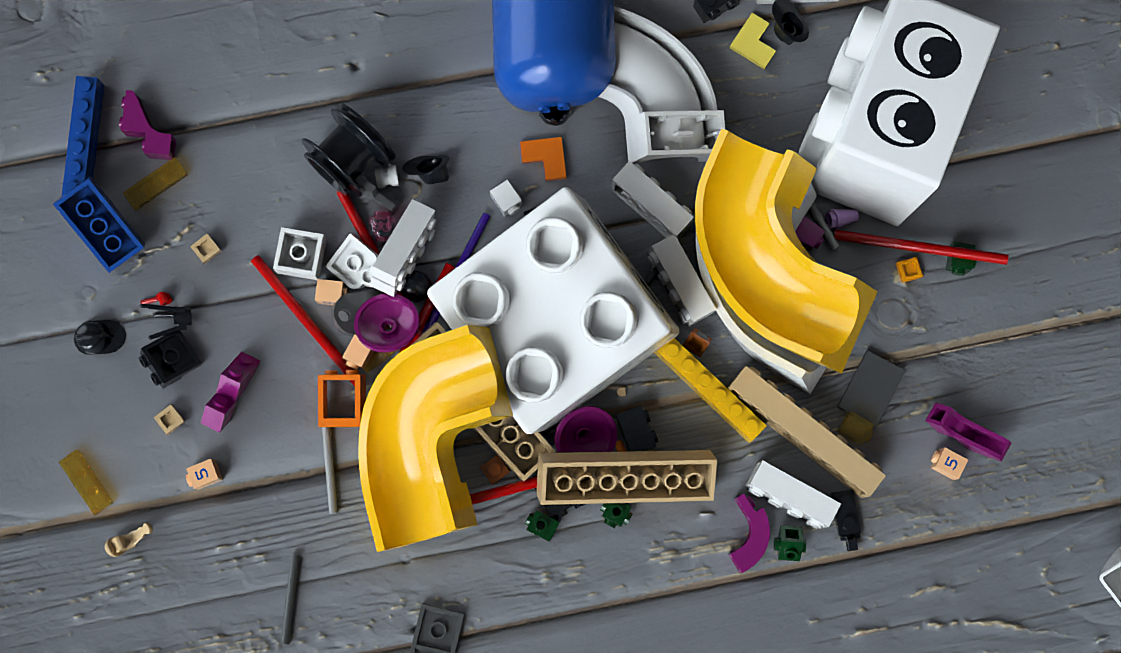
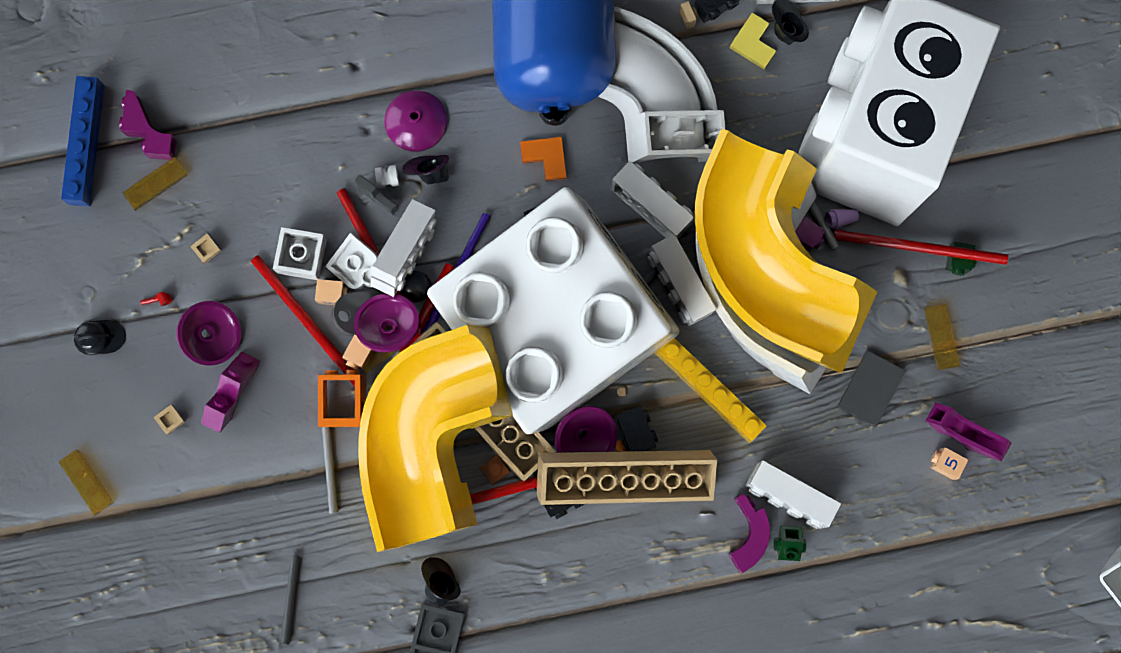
(99, 224): blue brick -> none
(120, 544): tan piece -> none
(169, 358): black plate -> none
(180, 314): black plant -> none
(203, 474): light nougat brick -> none
(222, 330): none -> magenta dish
(348, 150): black wheel -> none
(381, 225): clear pink head -> none
(419, 133): none -> magenta dish
(440, 581): none -> black piece
(506, 198): white brick -> none
(541, 525): dark green brick -> none
(611, 519): dark green brick -> none
(688, 15): none -> tan plate
(697, 342): dark orange plate -> none
(806, 433): tan brick -> none
(847, 519): black hinge -> none
(856, 428): clear yellow brick -> none
(909, 269): light orange tile -> none
(941, 337): none -> clear yellow tile

